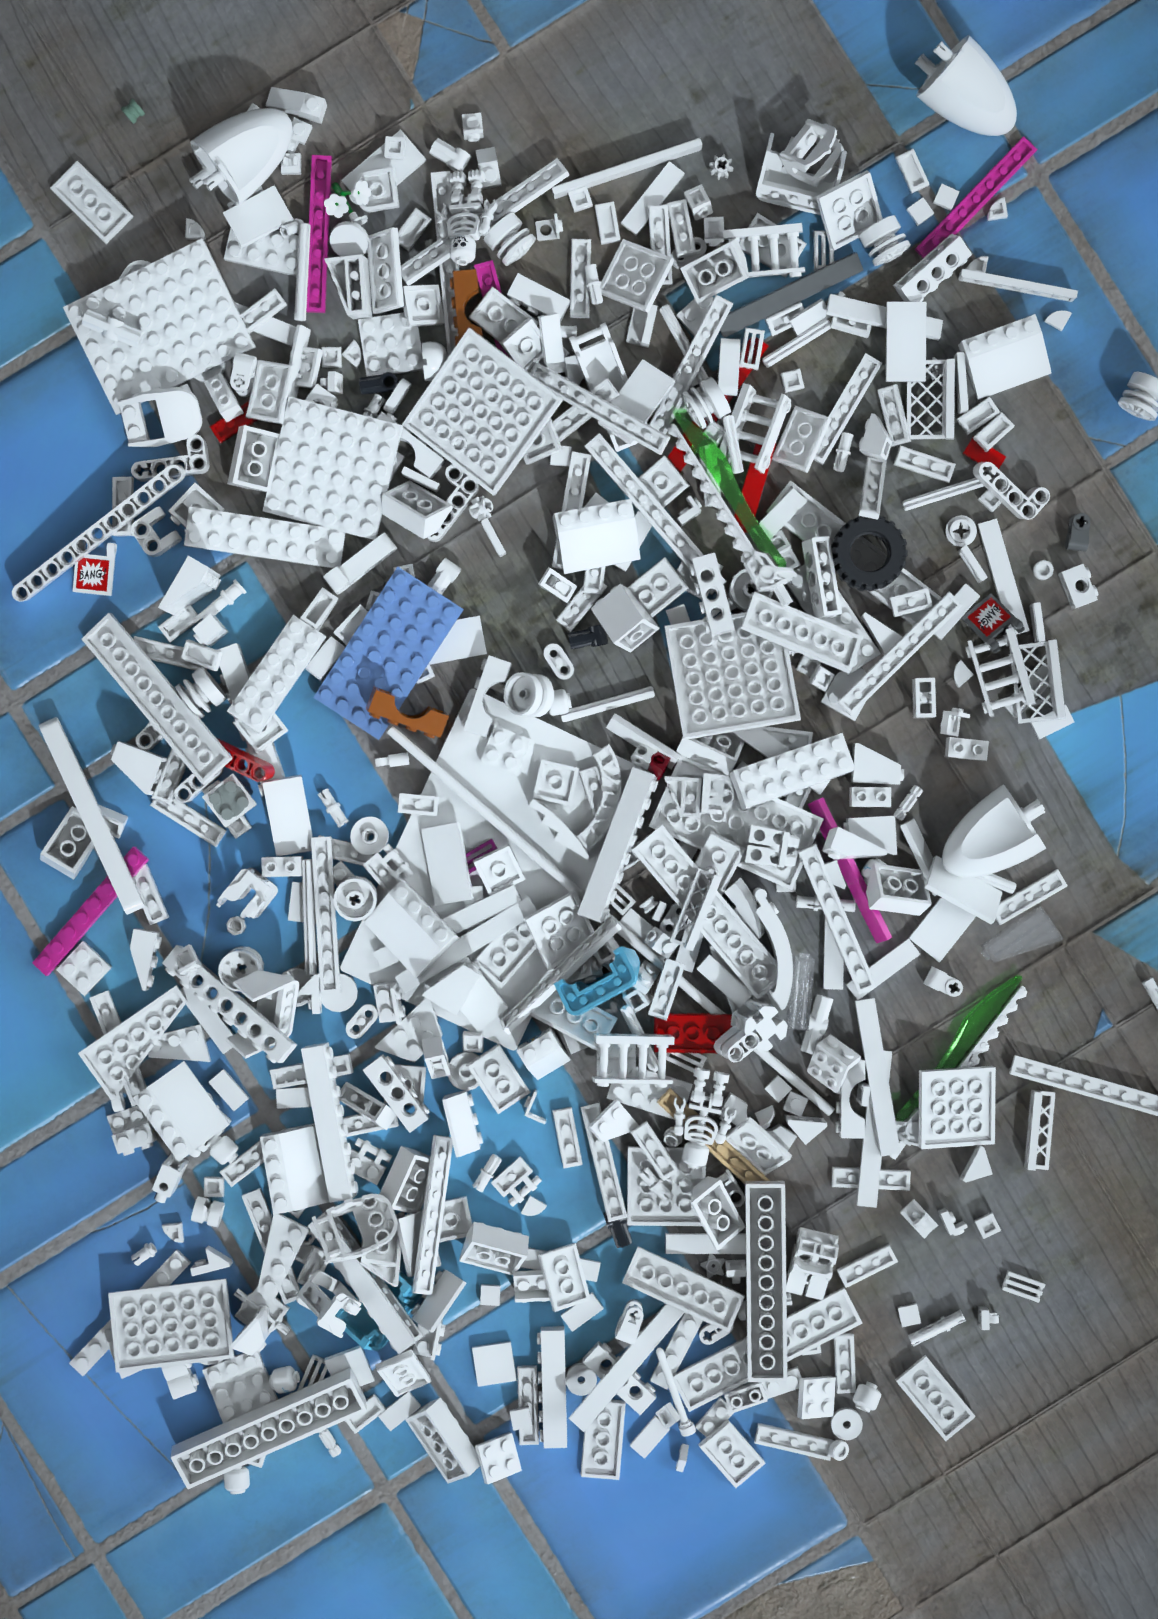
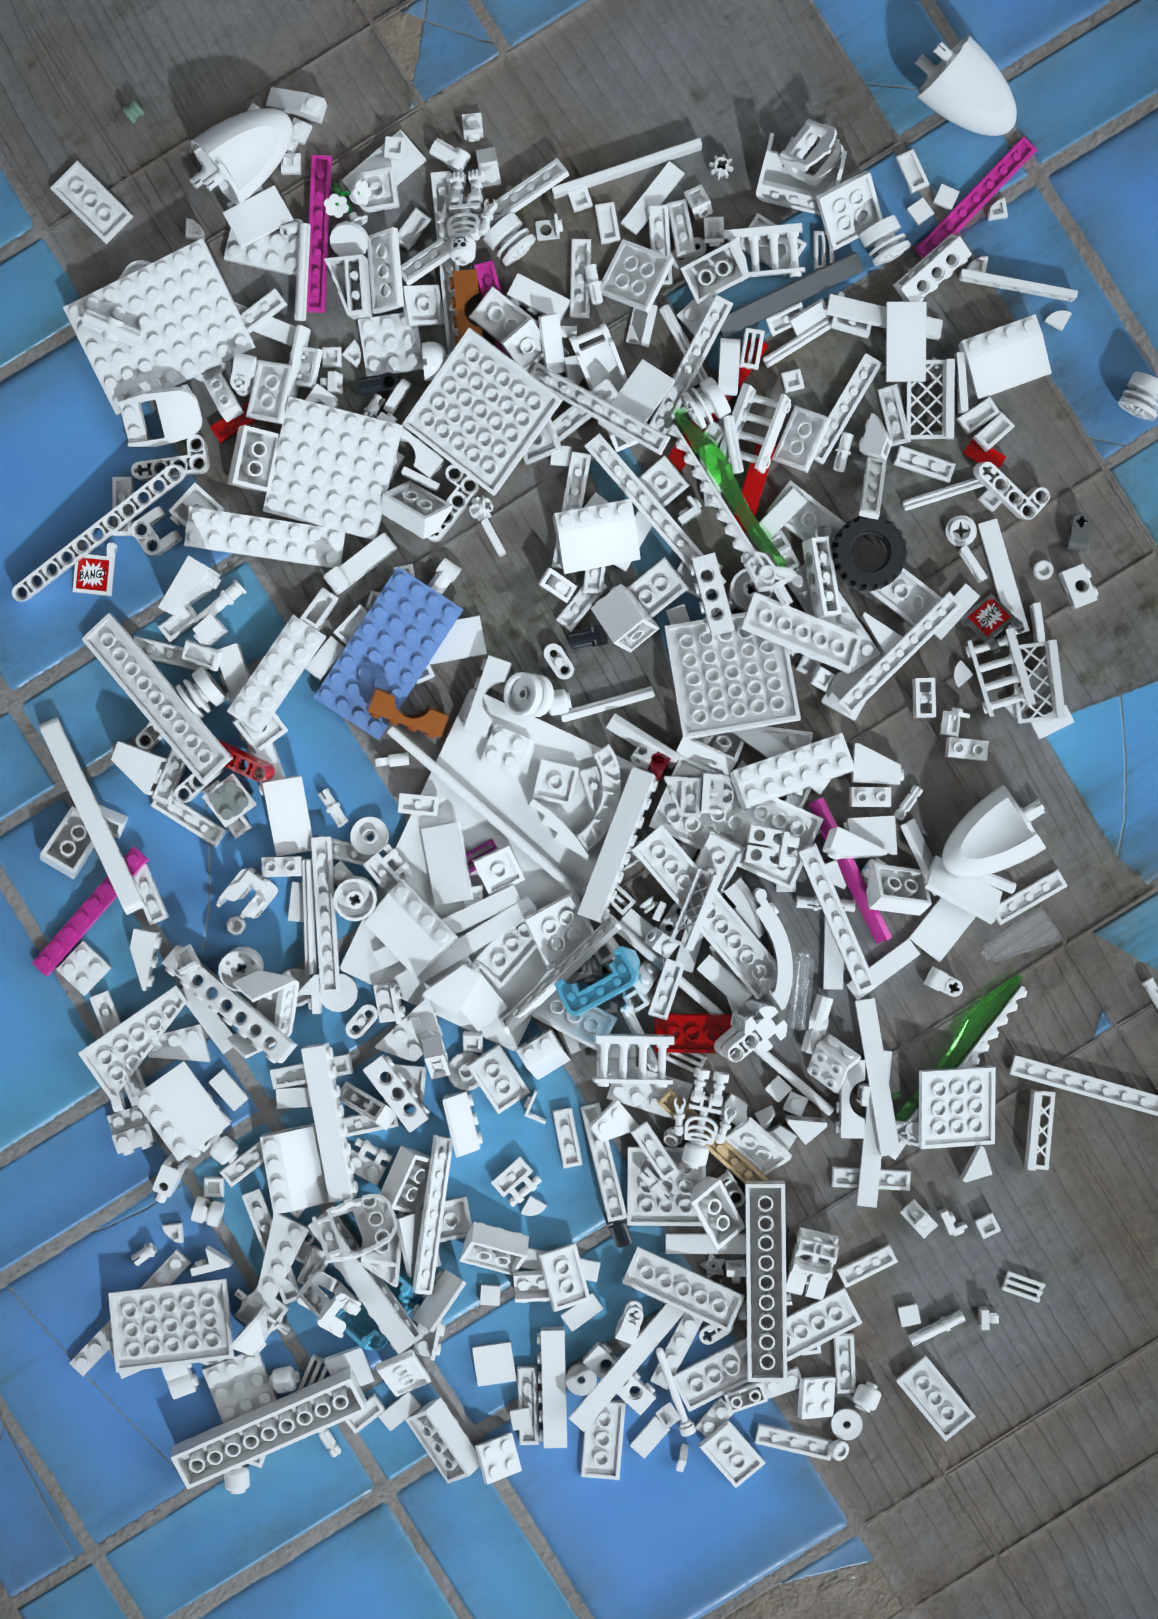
(487, 1172): white axle -> none
(911, 602): white plate -> none

